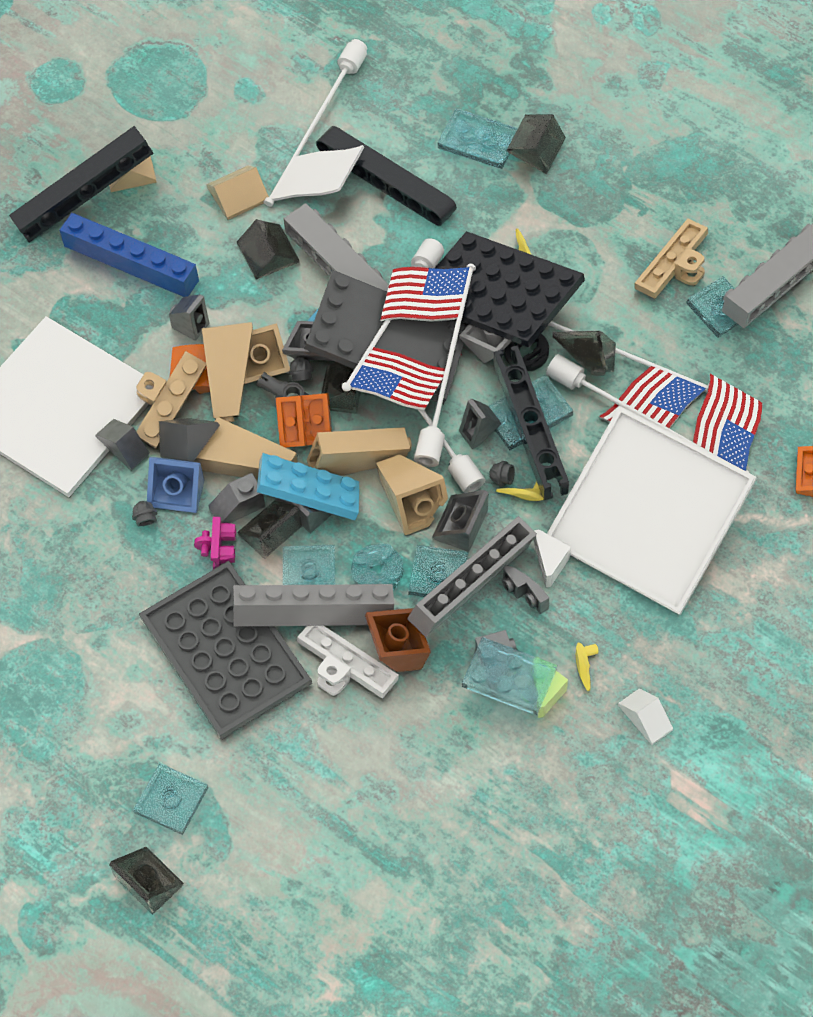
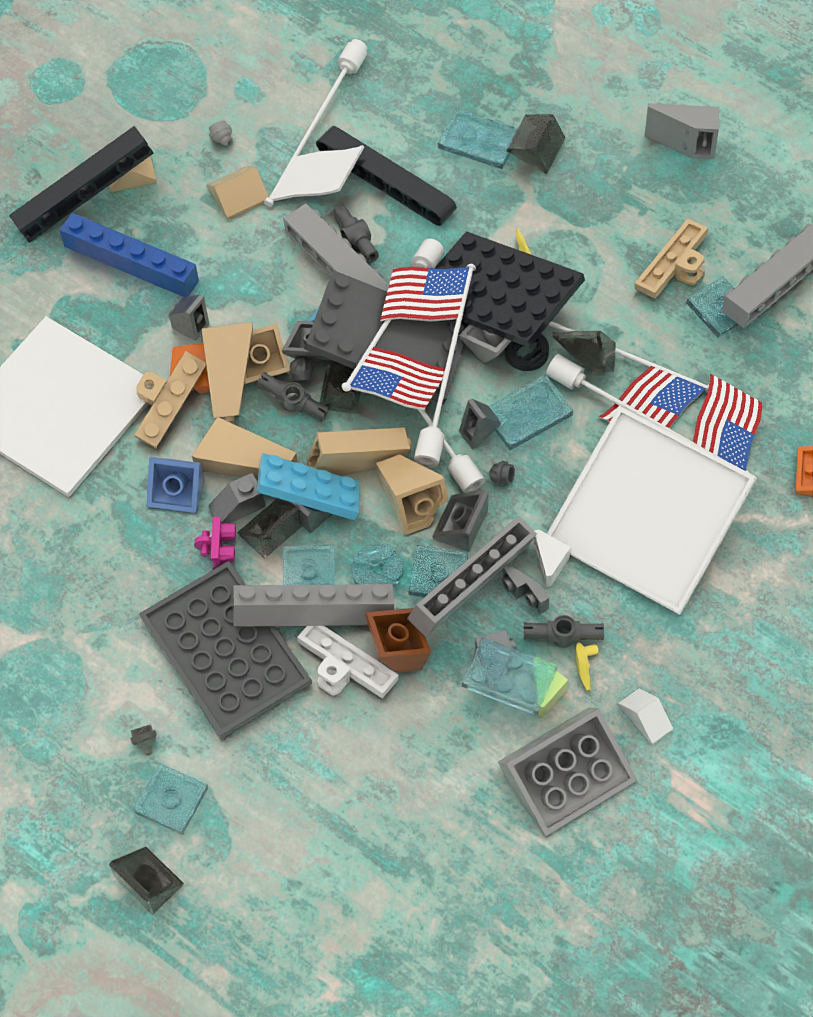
(123, 443): flat silver slope -> none
(143, 738): none -> clear smoke plate
(144, 513): dark grey plate -> none
(184, 437): dark grey slope -> none
(220, 132): none -> light grey plate
(266, 248): clear smoke slope -> none
(302, 418): orange slope -> none
(356, 233): none -> dark grey pin
(526, 494): light yellow bar -> none
(534, 436): black piece -> none
(568, 770): none -> light grey slope
(576, 630): none -> dark grey pin
(684, 128): none -> light grey slope

